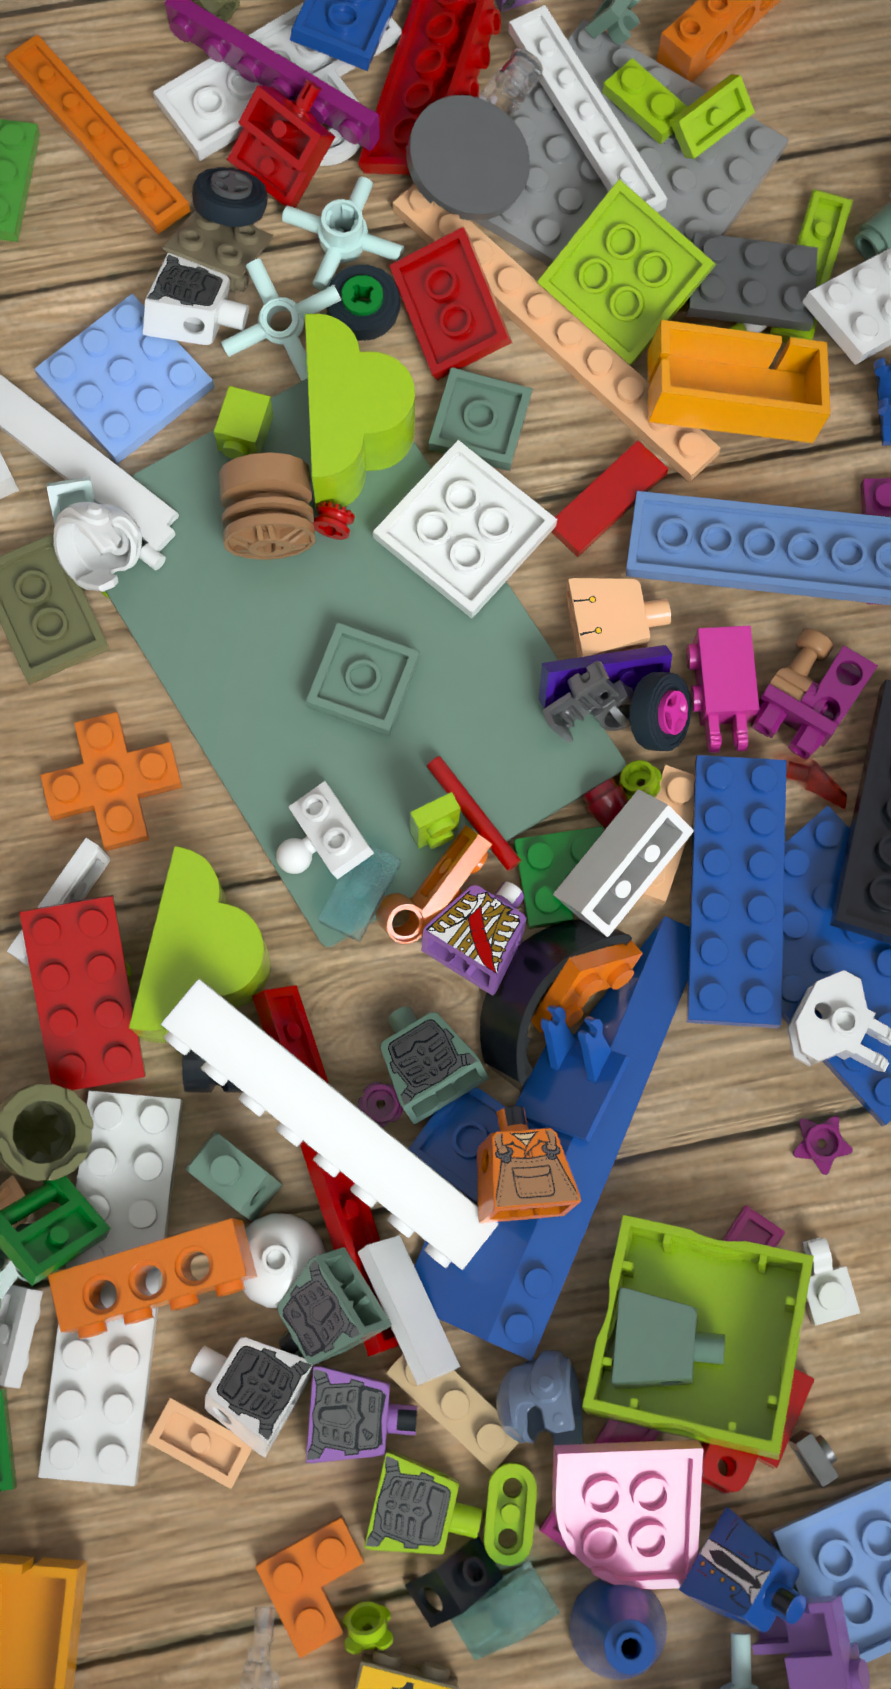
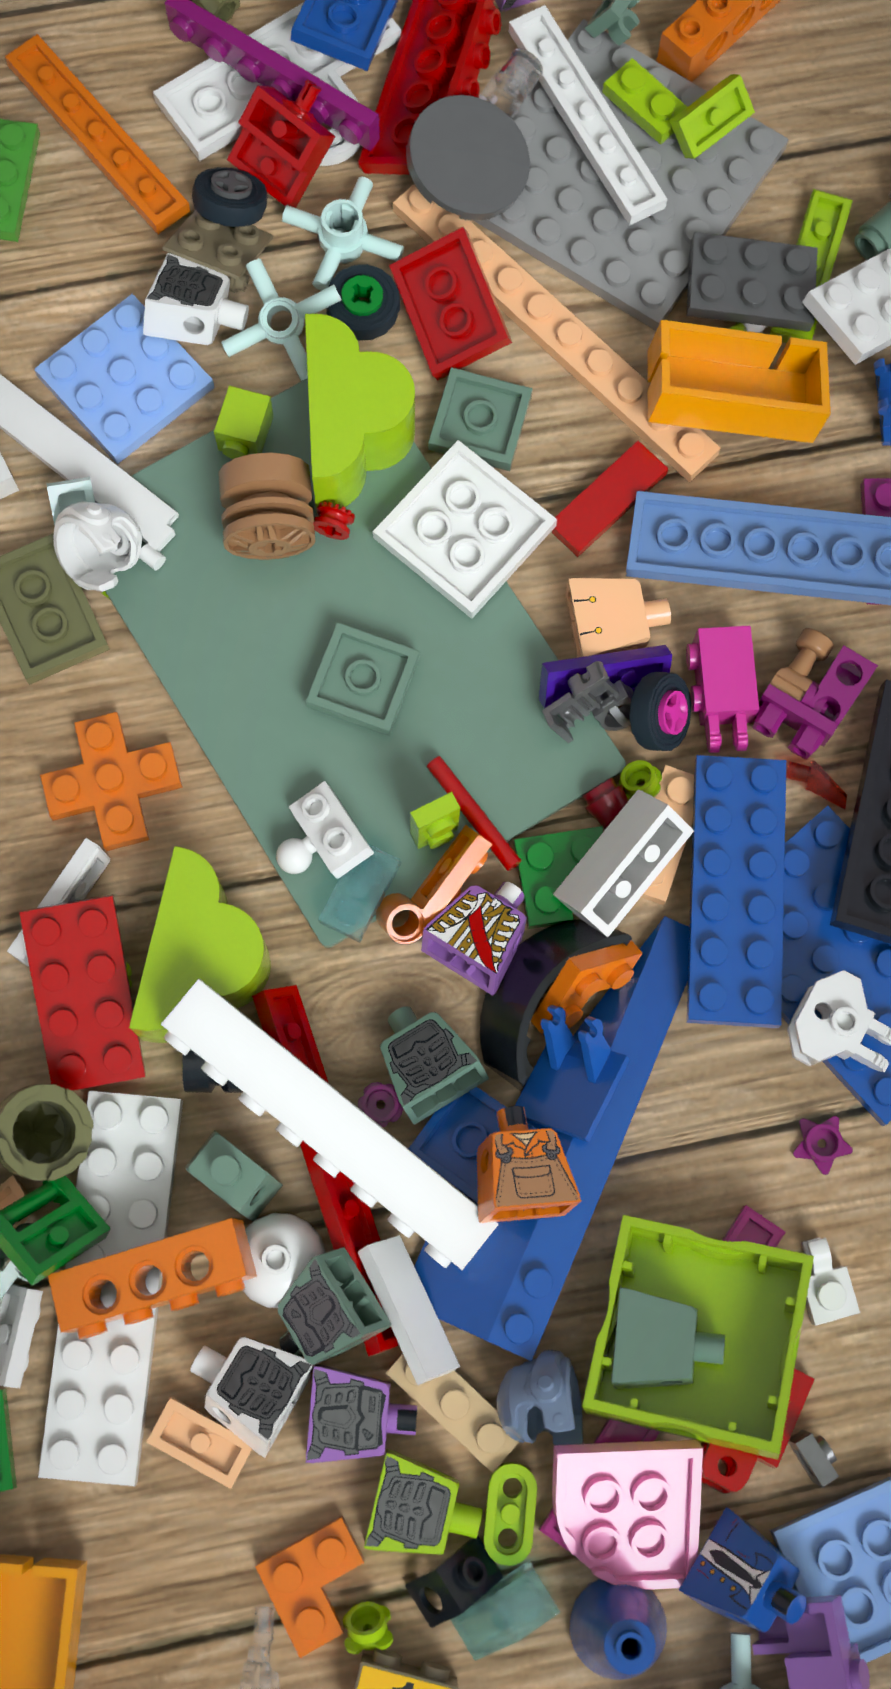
(626, 272): lime plate -> none

